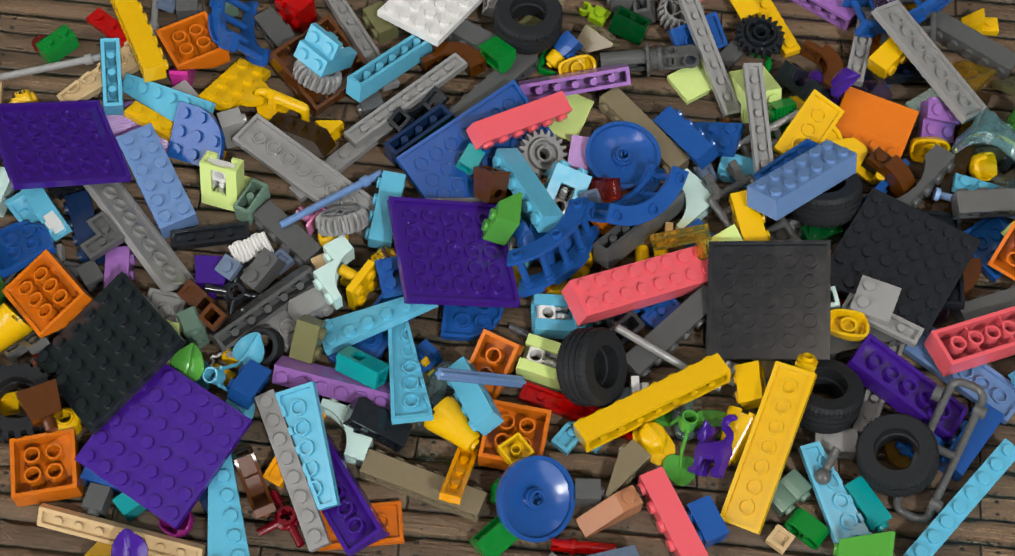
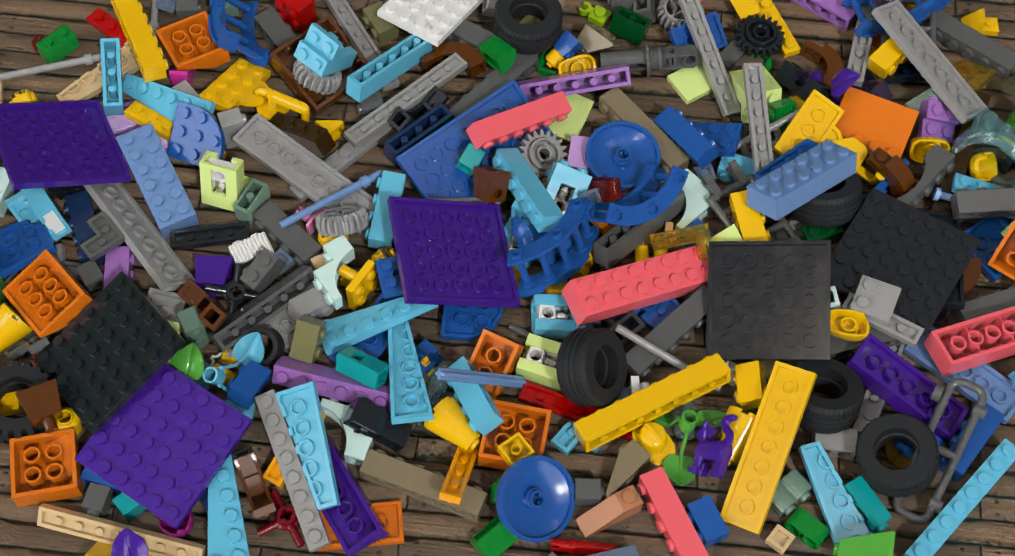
(228, 267): sand blue plate -> none
(503, 220): bright green slope -> none
(807, 362): yellow plate -> none
(823, 475): dark grey bar -> none

